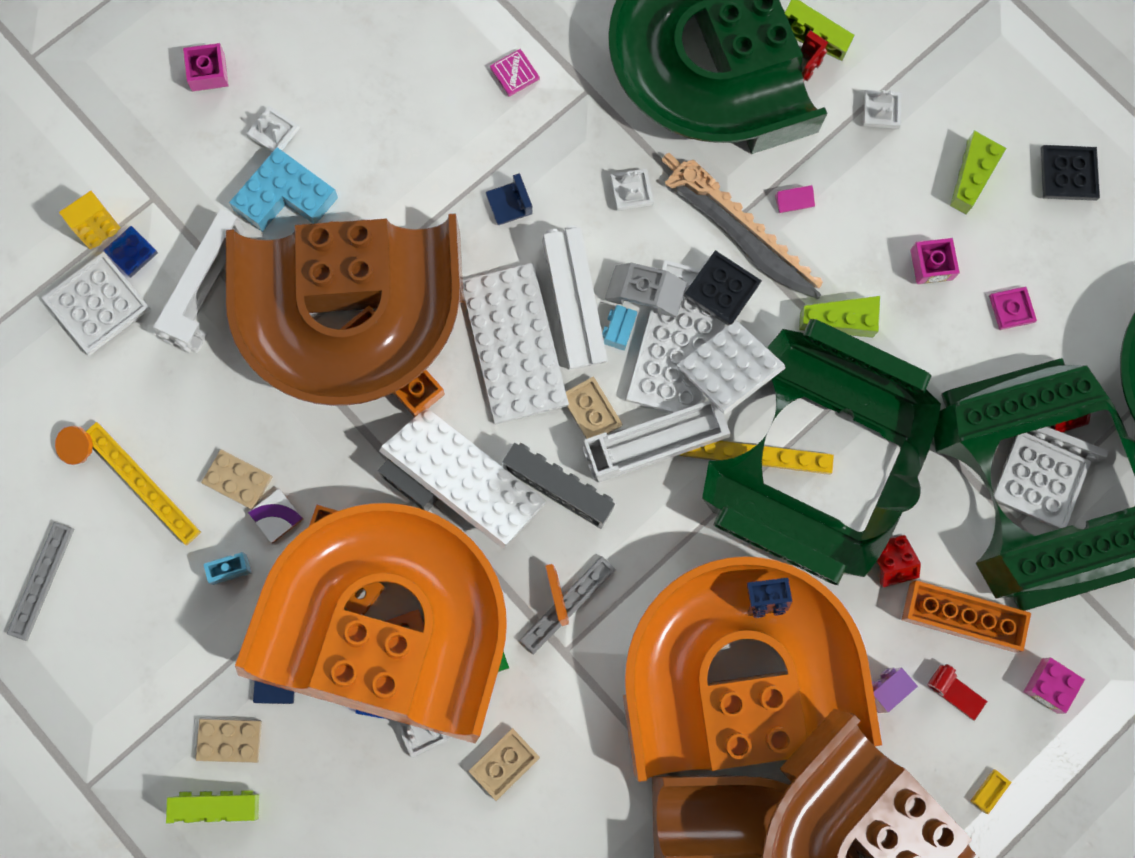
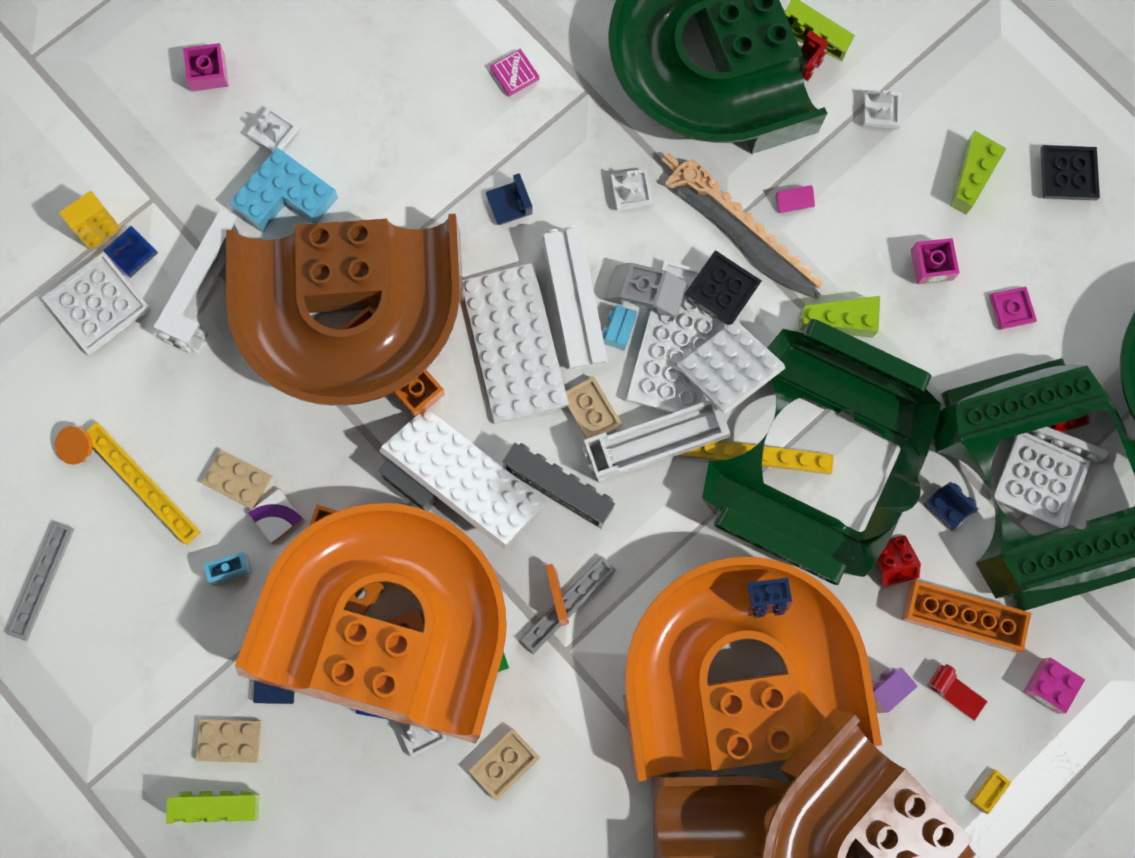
(951, 505): none -> dark blue bracket

